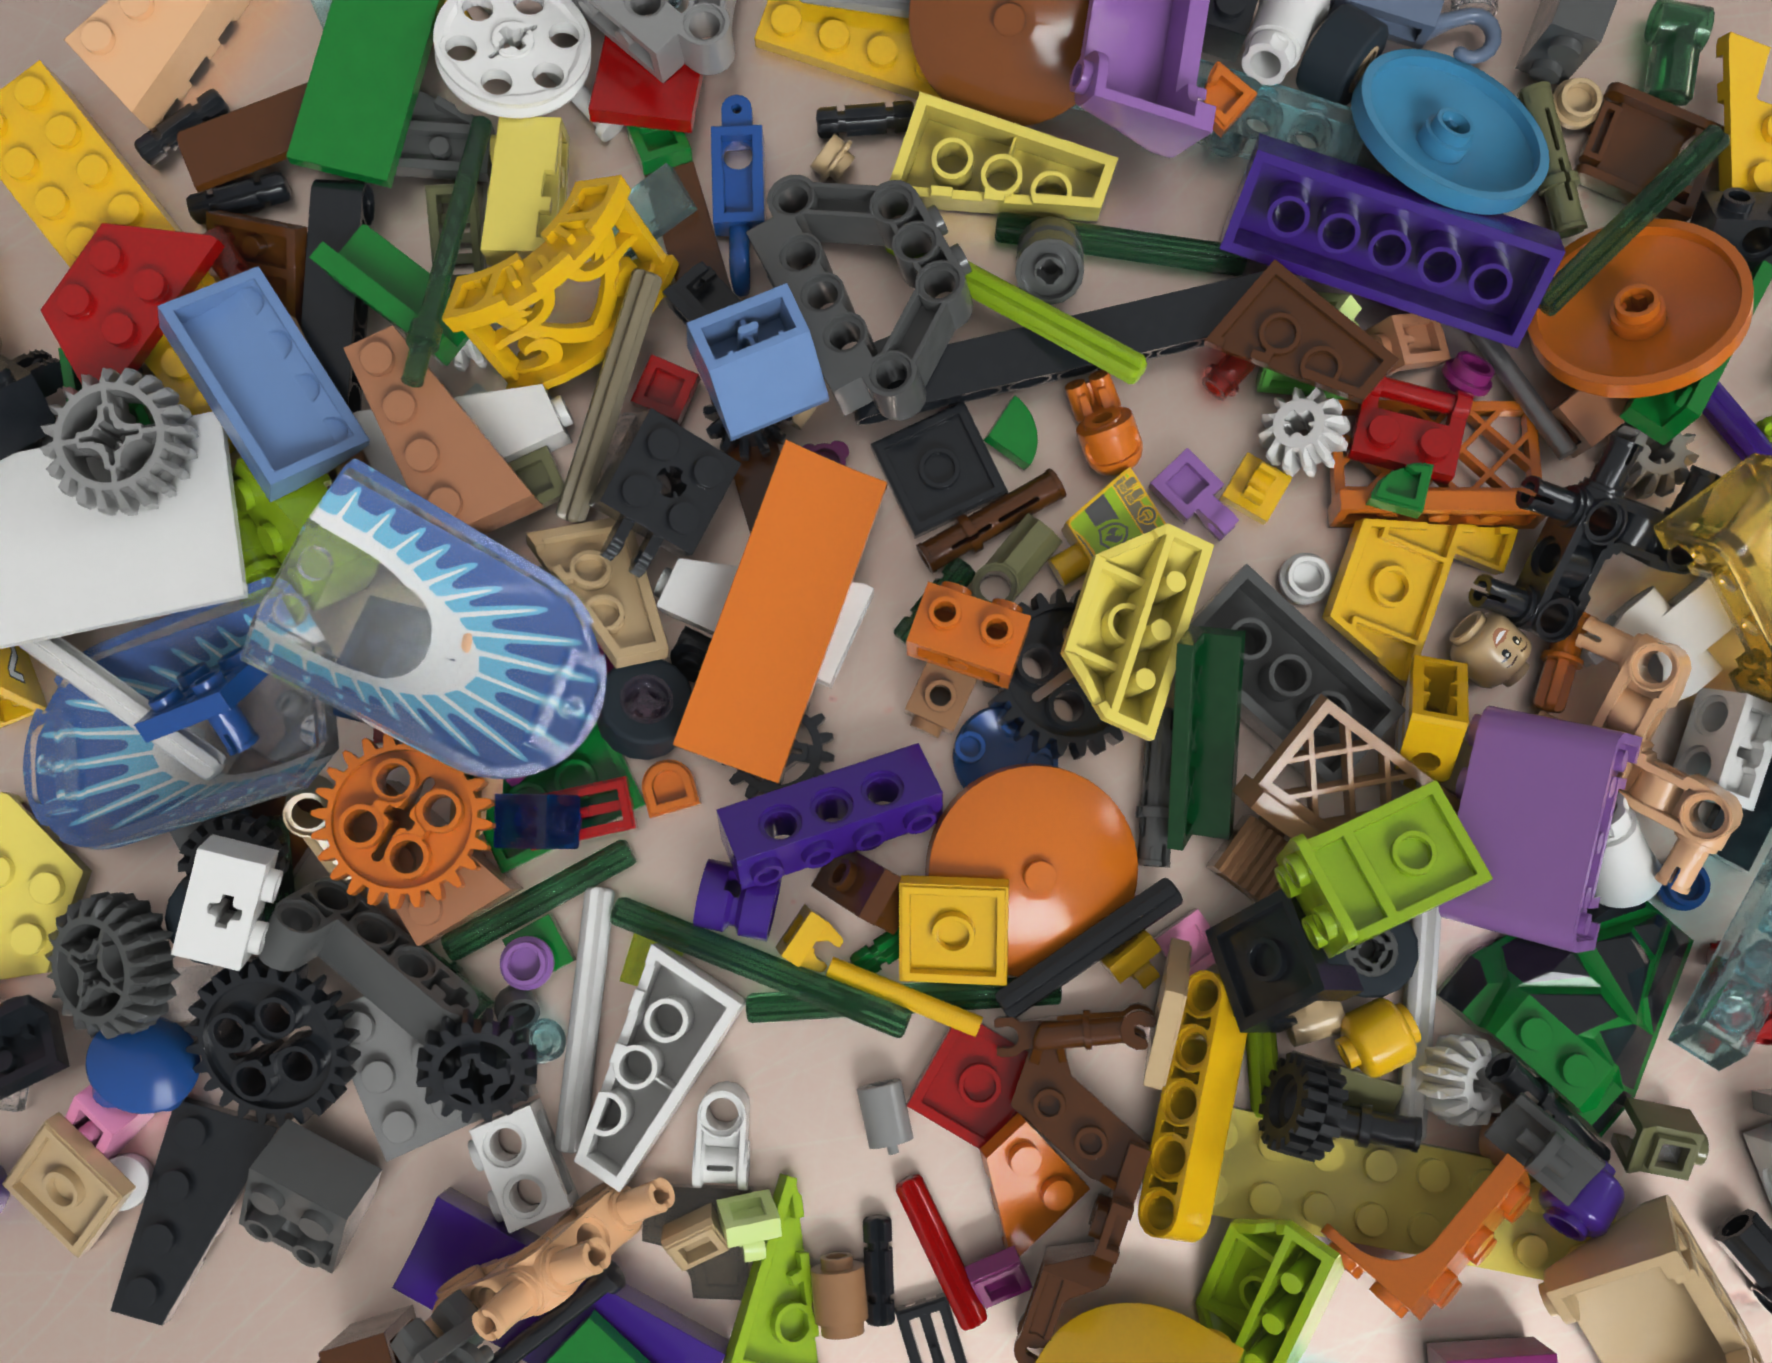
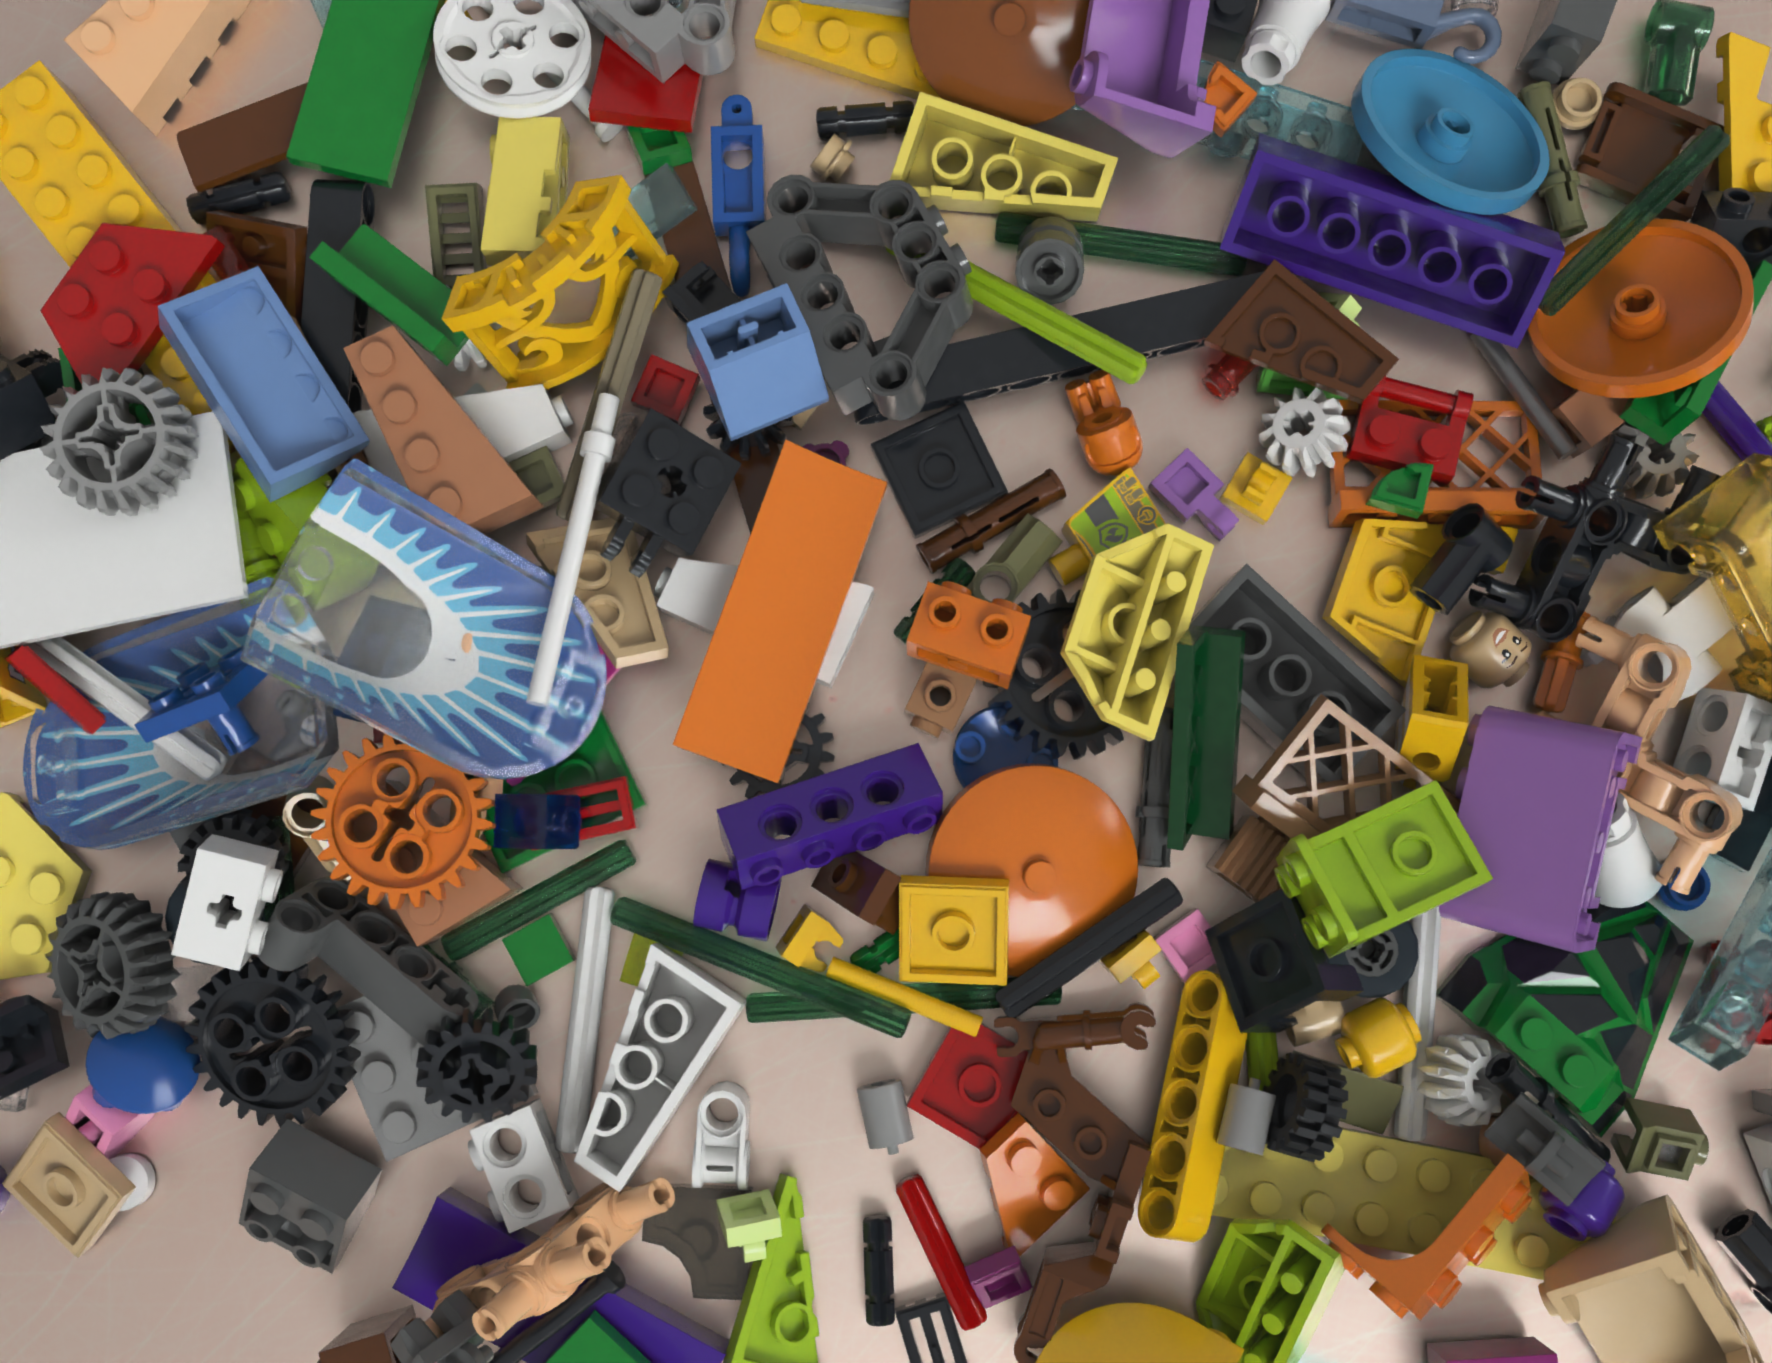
(56, 689): none -> red tile
(154, 146): black axle -> none
(187, 1204): black wing -> none
(425, 330): clear green bar -> none
(438, 141): dark grey wing -> none
(527, 963): medium lavender plate -> none
(549, 1039): clear light blue hinge -> none
(597, 450): none -> white bar
(647, 689): black wheel -> none
(669, 788): orange tile -> none
(690, 652): black plate -> none
(694, 1237): tan slope -> none
(839, 1296): medium nougat brick -> none
(1014, 433): green tile -> none
(1168, 1014): tan tile -> none
(1246, 1118): none -> light grey piece
(1305, 578): white plate -> none
(1341, 54): black wheel -> none
(1381, 1128): black pin -> none
(1413, 340): nougat bracket -> none
(1468, 373): magenta plate -> none
(1471, 547): none -> black piece

